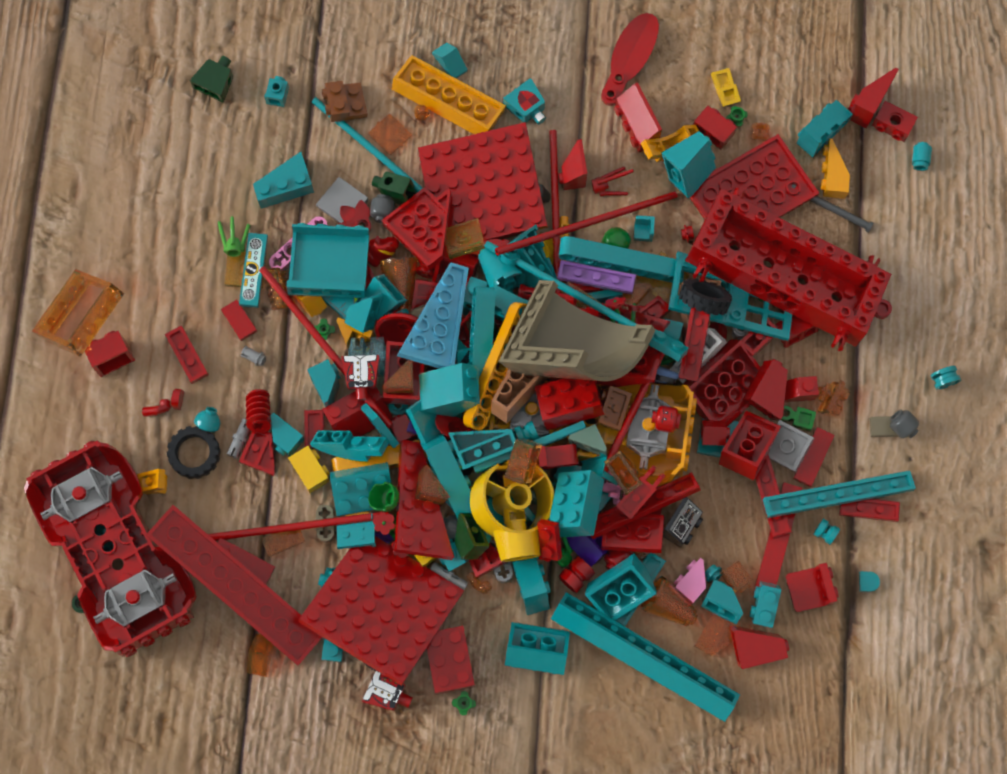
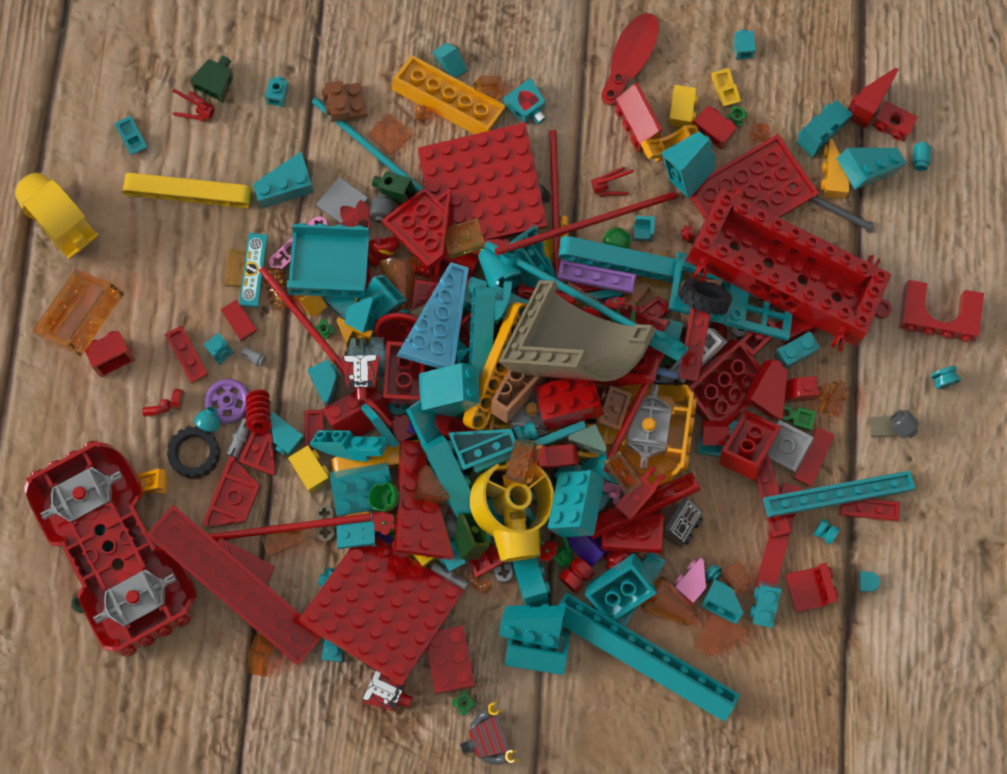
(54, 213): none -> yellow animal
(130, 135): none -> teal slope
(187, 190): none -> yellow beam
(204, 109): none -> red plant
(218, 348): none -> teal brick
(227, 385): none -> medium lavender plate
(232, 497): none -> red wing
(233, 246): bright green plant -> none
(401, 381): clear orange slope -> none
(488, 738): none -> torso
(490, 83): none -> clear orange bracket
(500, 306): none -> teal slope
(534, 624): none -> teal wedge
(549, 539): red plate -> none
(574, 169): red slope -> none
(666, 419): red head -> none
(682, 106): none -> yellow brick
(744, 45): none -> teal brick
(757, 647): red slope -> none
(797, 350): none -> teal brick
(870, 164): none -> teal wedge
(916, 318): none -> red arch

